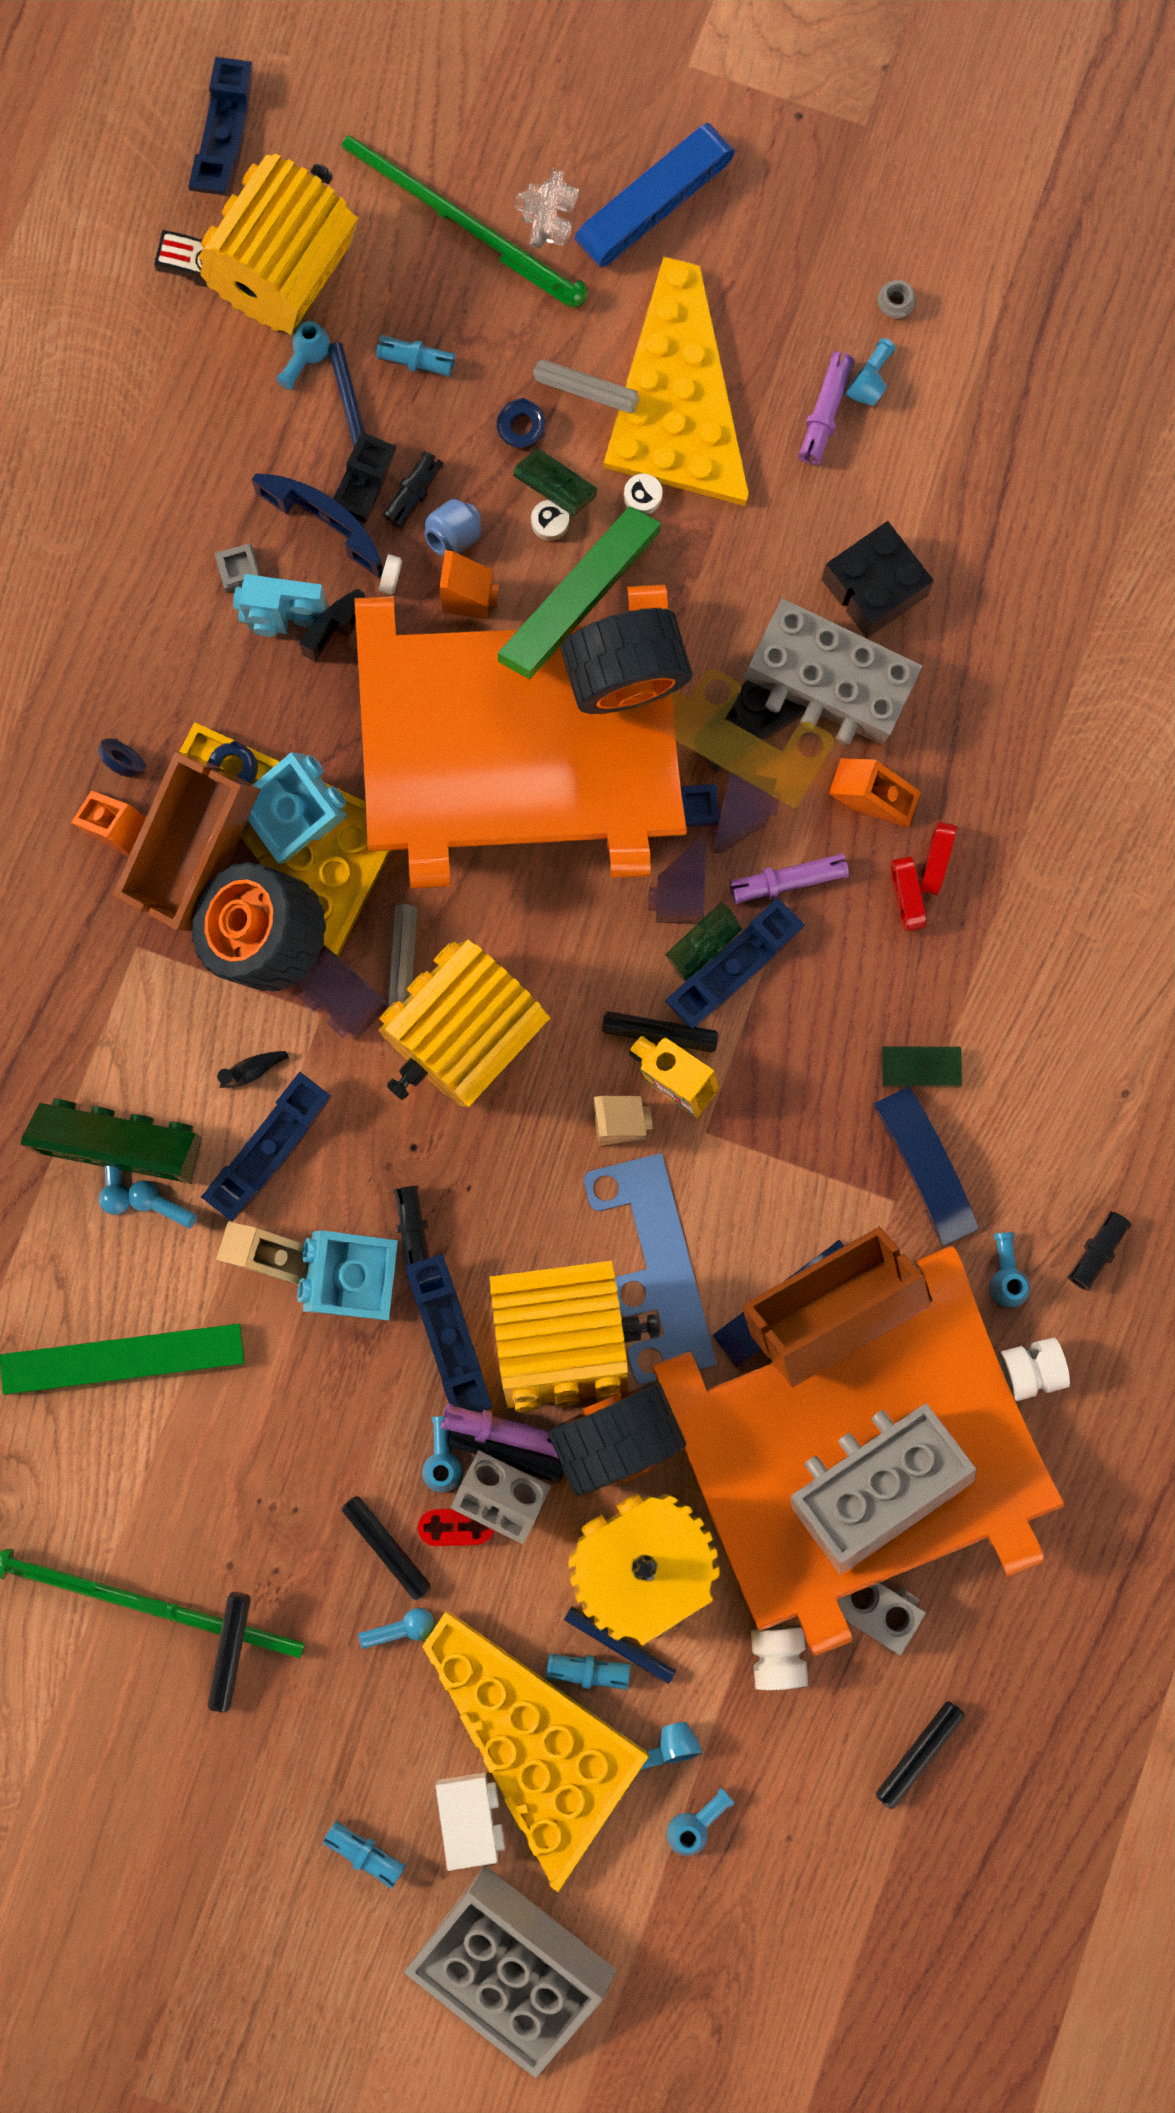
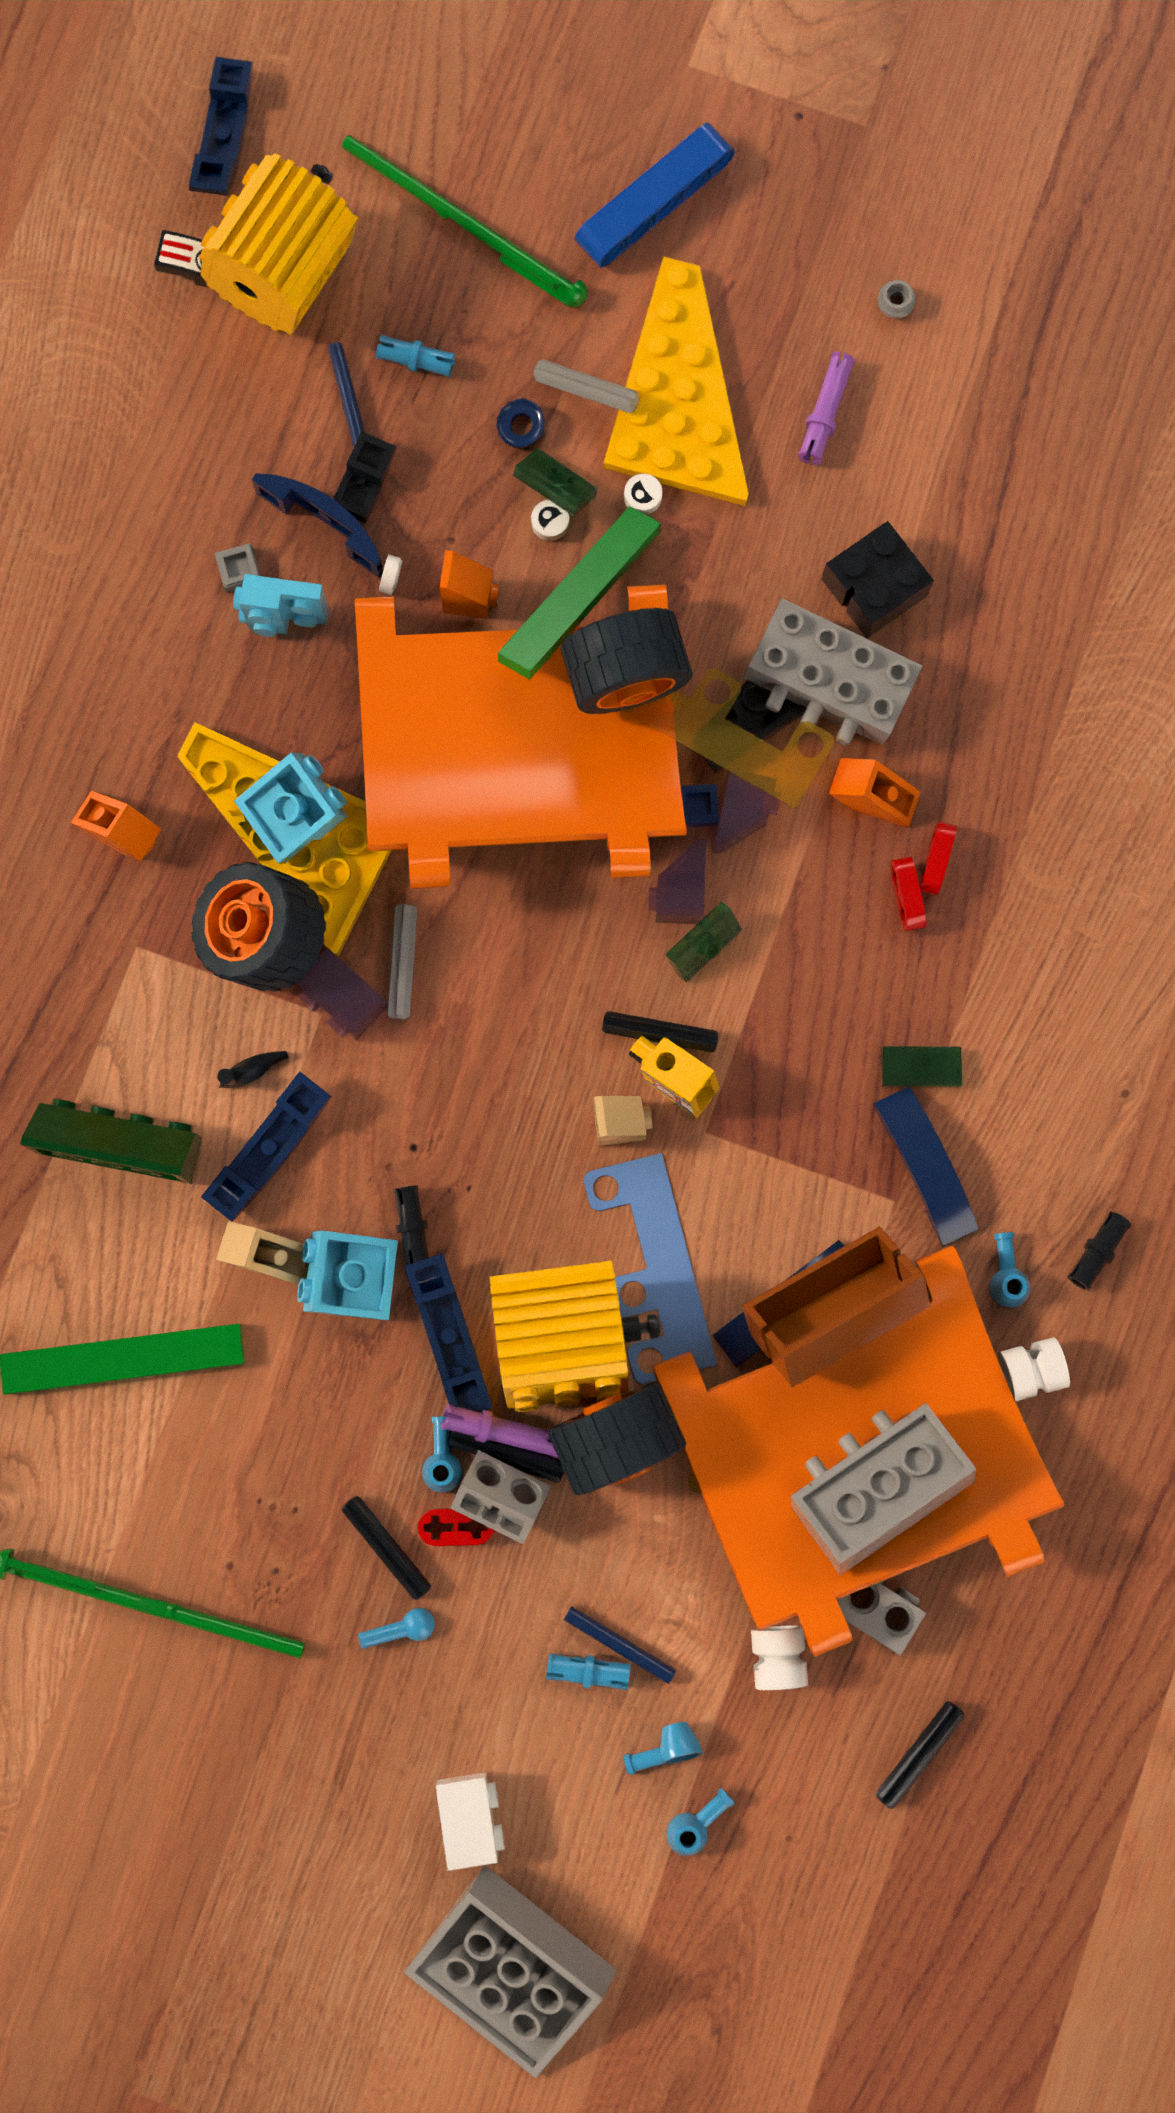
(114, 1196): dark azure bar -> none
(131, 763): dark blue piece -> none
(146, 1196): dark azure bar -> none
(185, 839): dark orange piece -> none
(229, 1652): black axle -> none
(237, 749): dark blue piece -> none
(305, 352): dark azure bar -> none
(337, 617): black slope -> none
(364, 1854): dark azure pin -> none
(413, 489): black pin -> none
(453, 527): medium blue head -> none
(460, 1024): yellow piece -> none
(545, 1750): yellow wing -> none
(552, 196): clear hips -> none
(643, 1567): yellow piece -> none
(735, 964): dark blue slope -> none
(772, 882): medium lavender pin -> none
(868, 384): dark azure bar -> none

